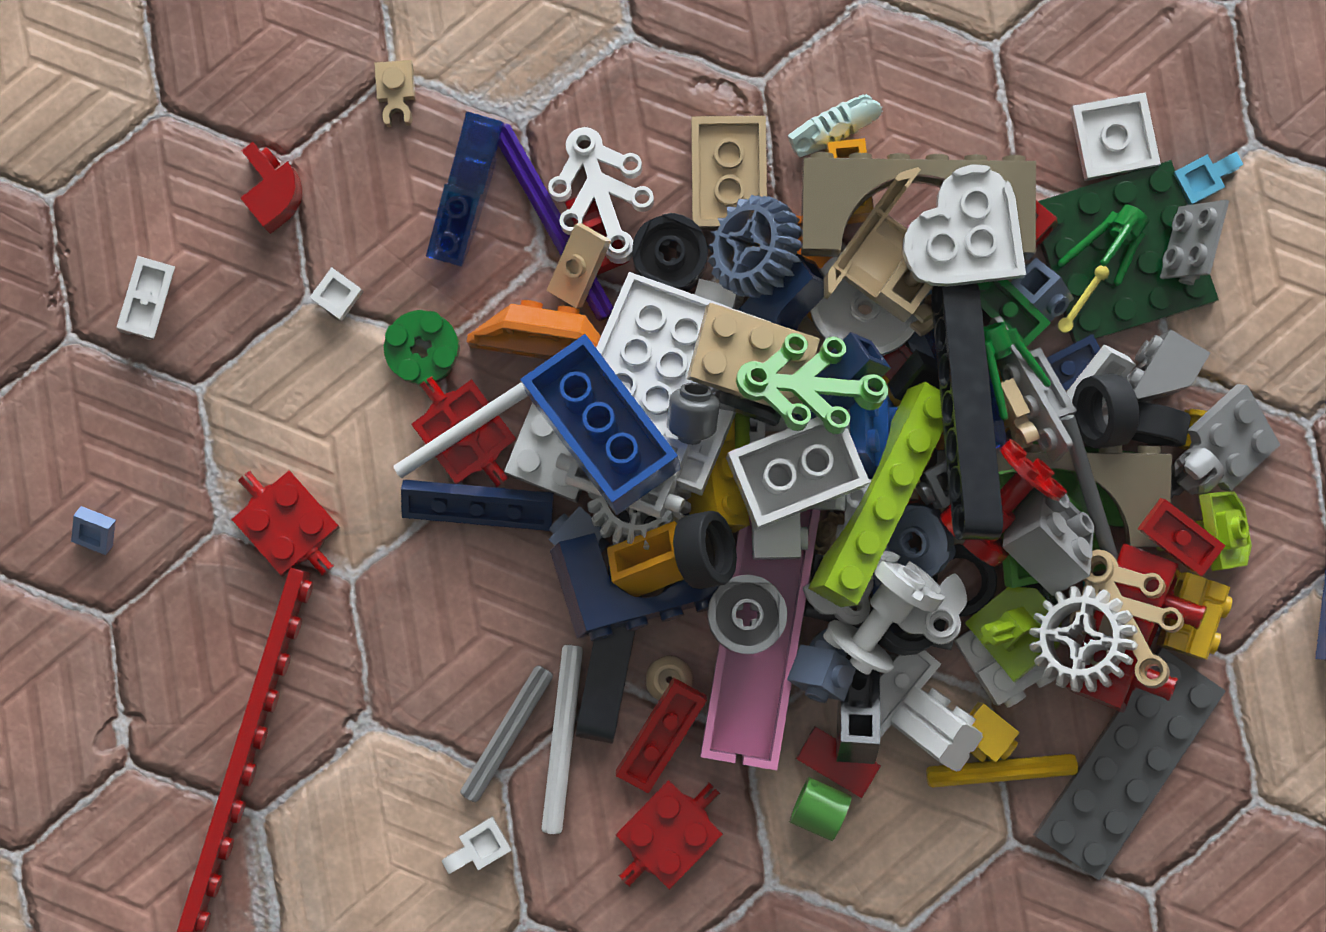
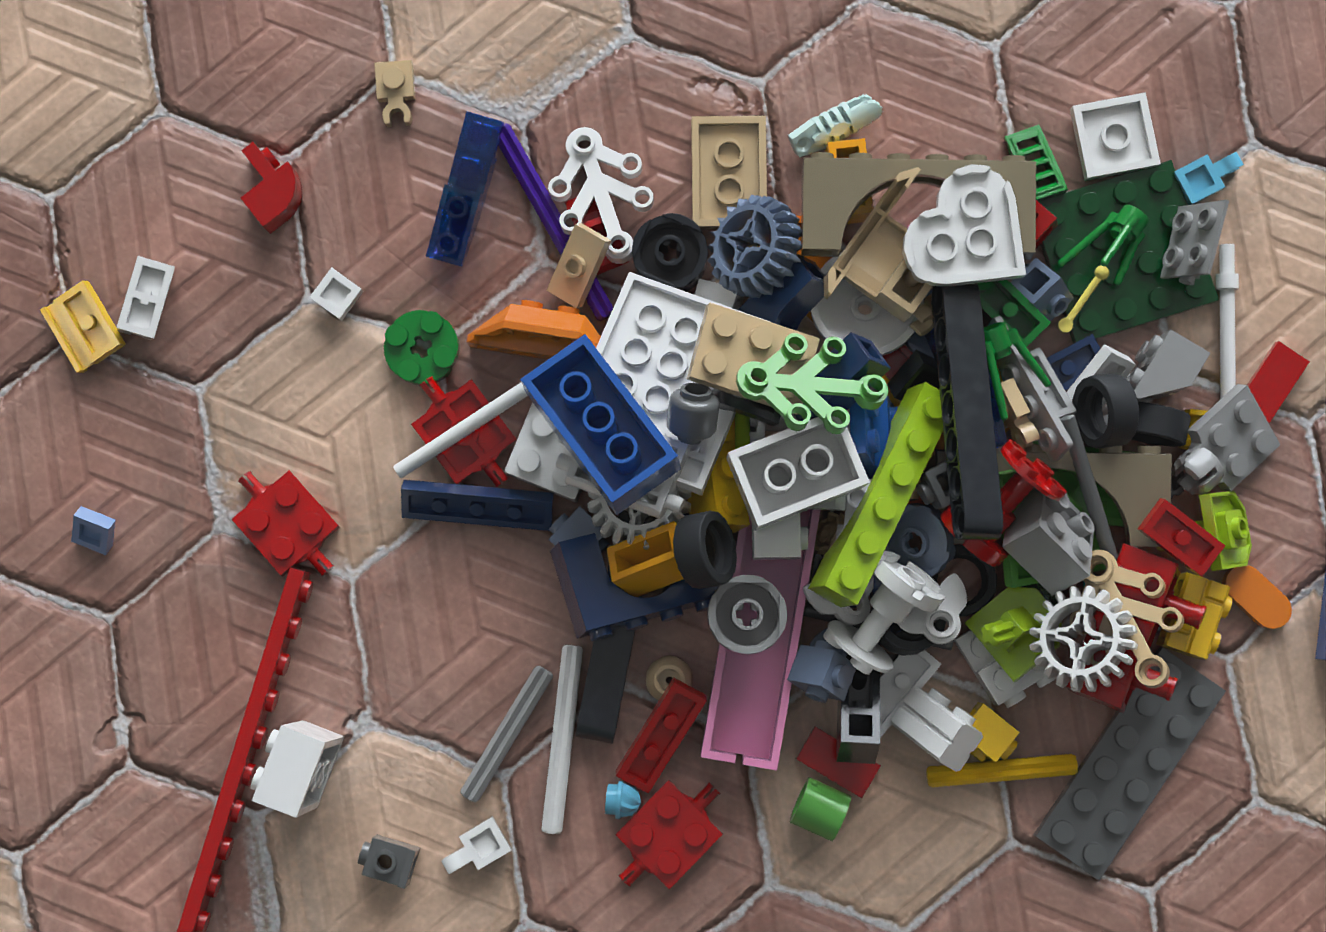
(82, 326): none -> yellow plate
(296, 768): none -> white brick
(402, 855): none -> dark grey brick
(621, 800): none -> medium azure plate
(1047, 159): none -> green slope
(1226, 283): none -> white bar
(1257, 597): none -> orange tile
(1276, 378): none -> red tile

